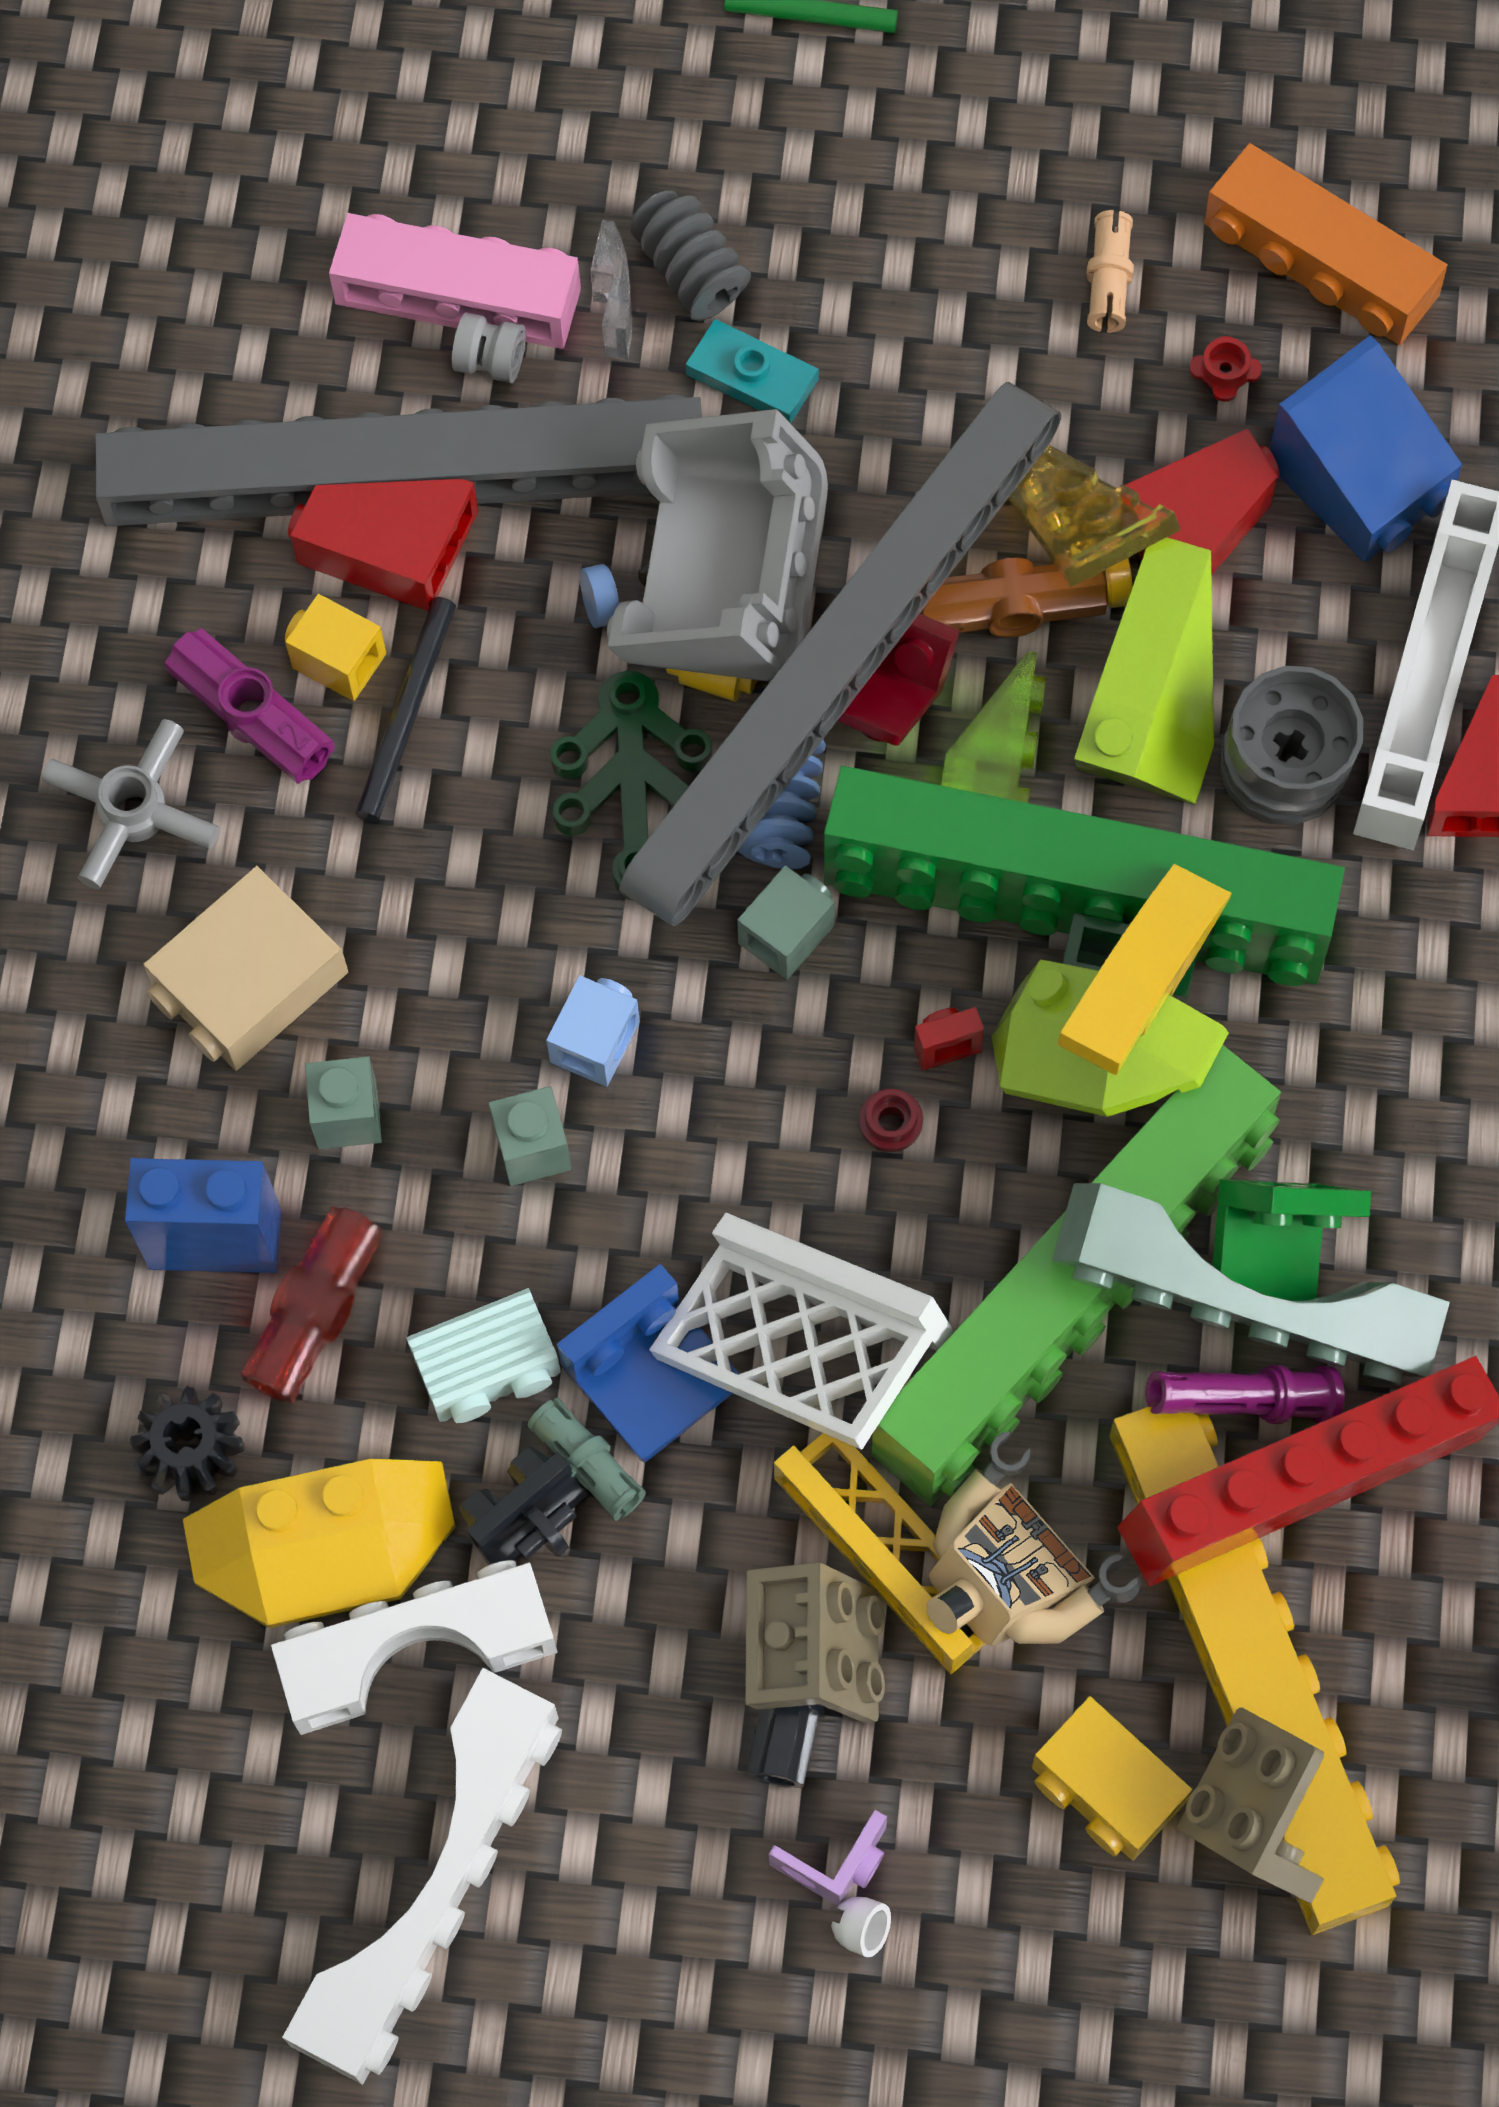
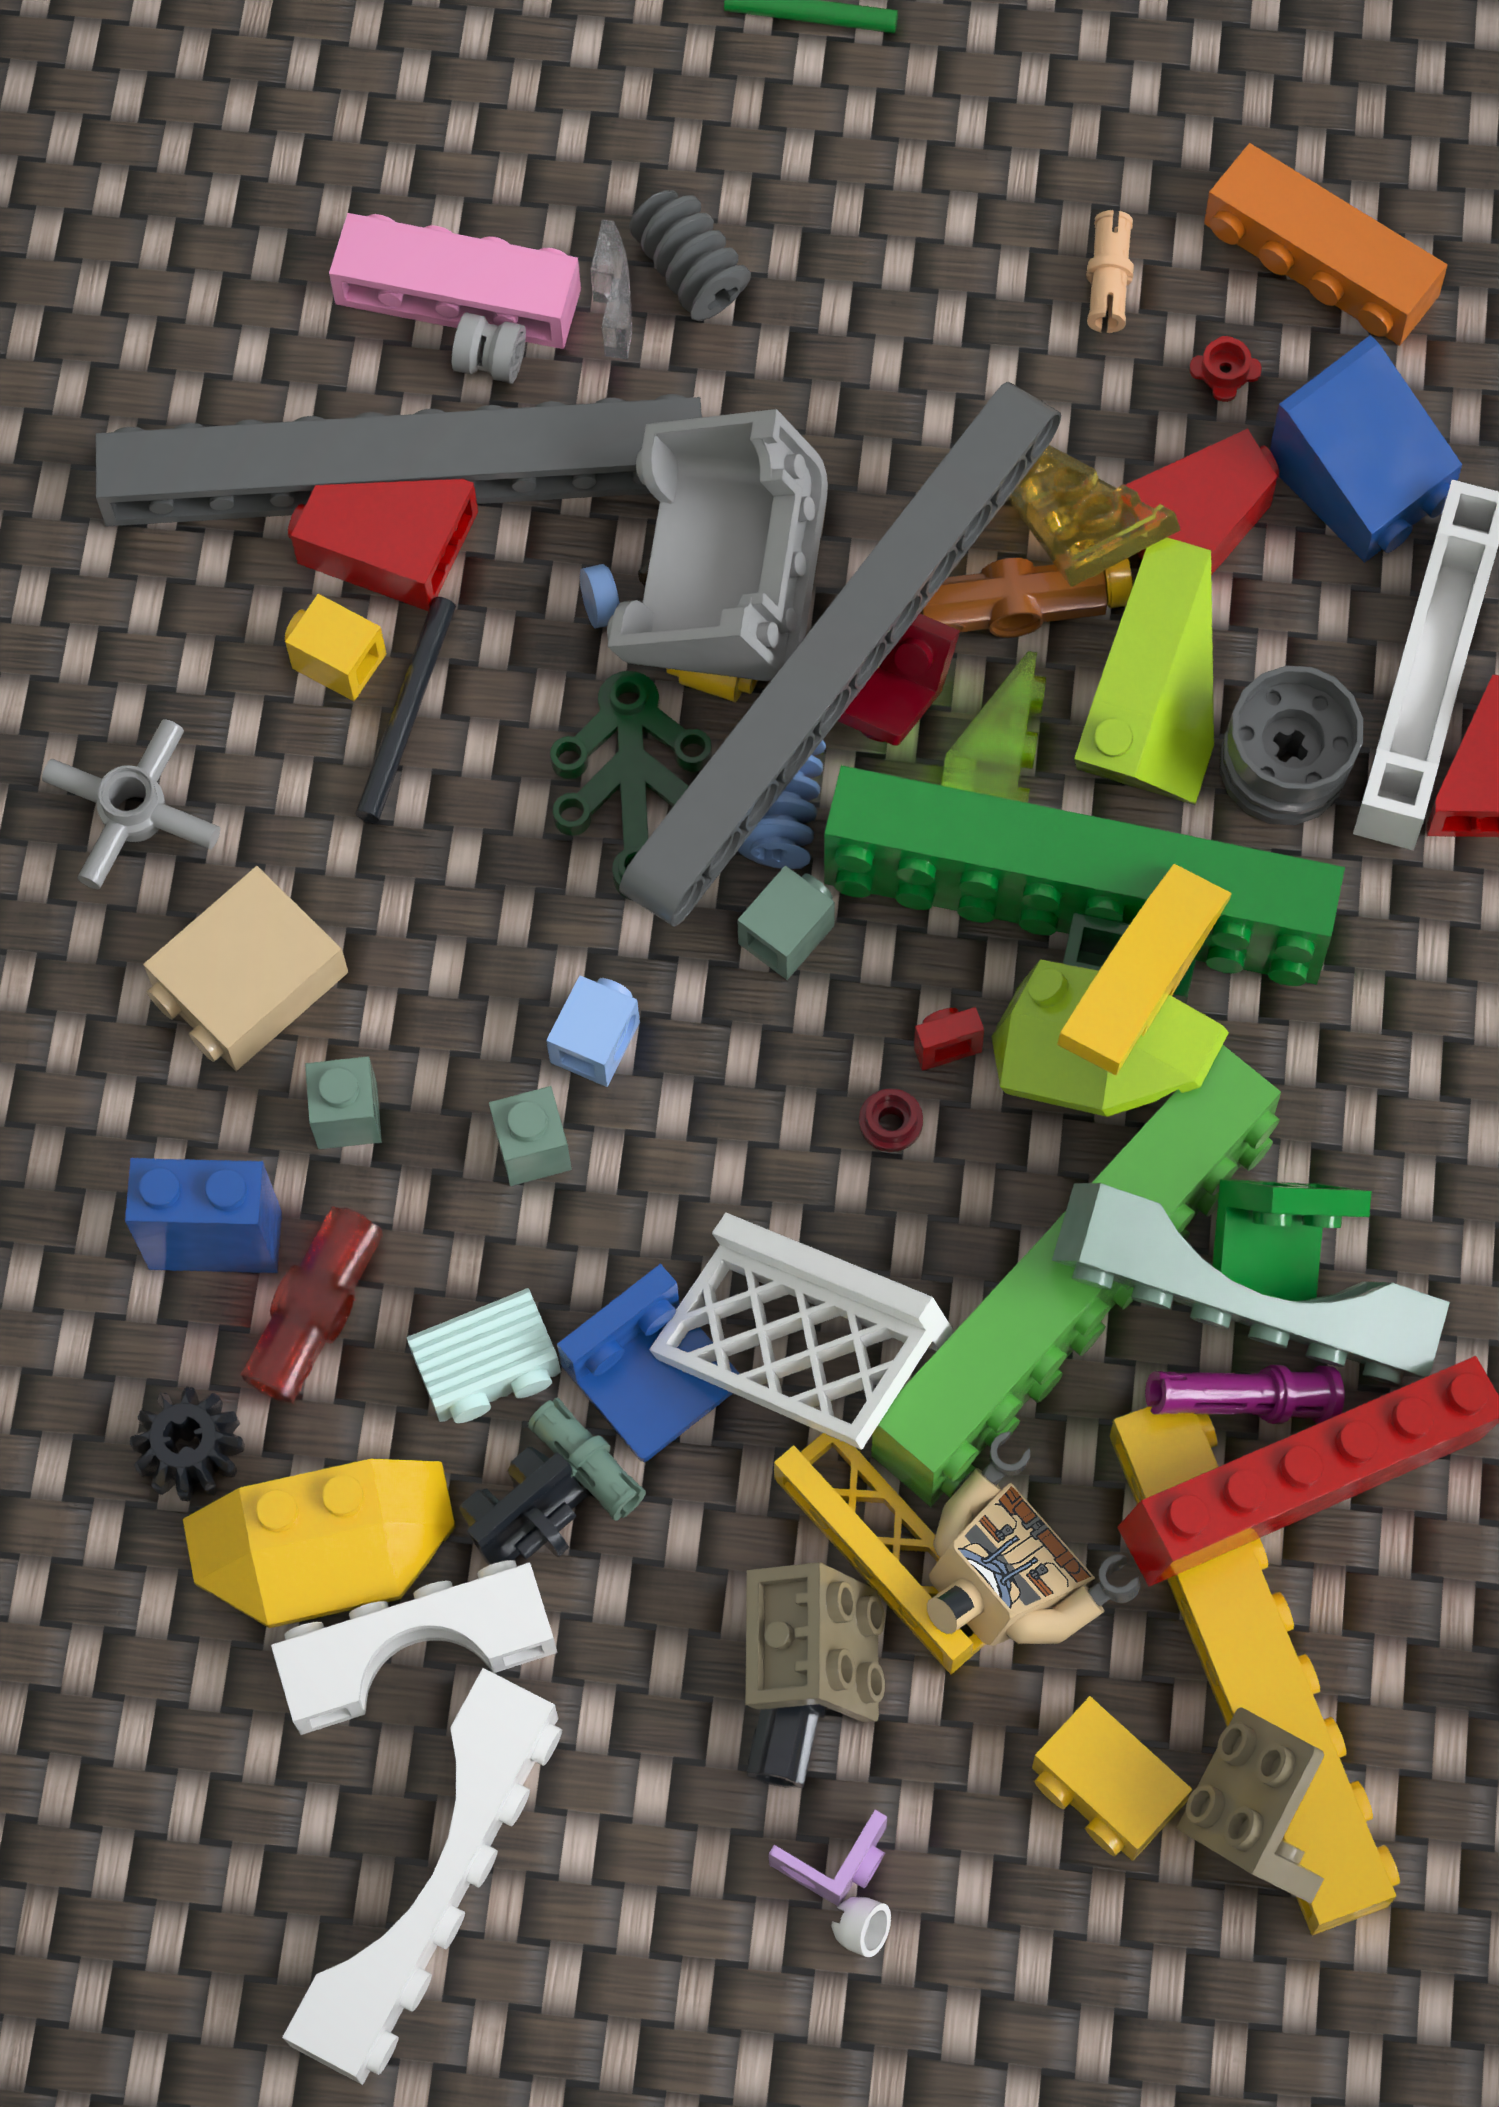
(271, 728): magenta piece -> none
(751, 370): teal plate -> none

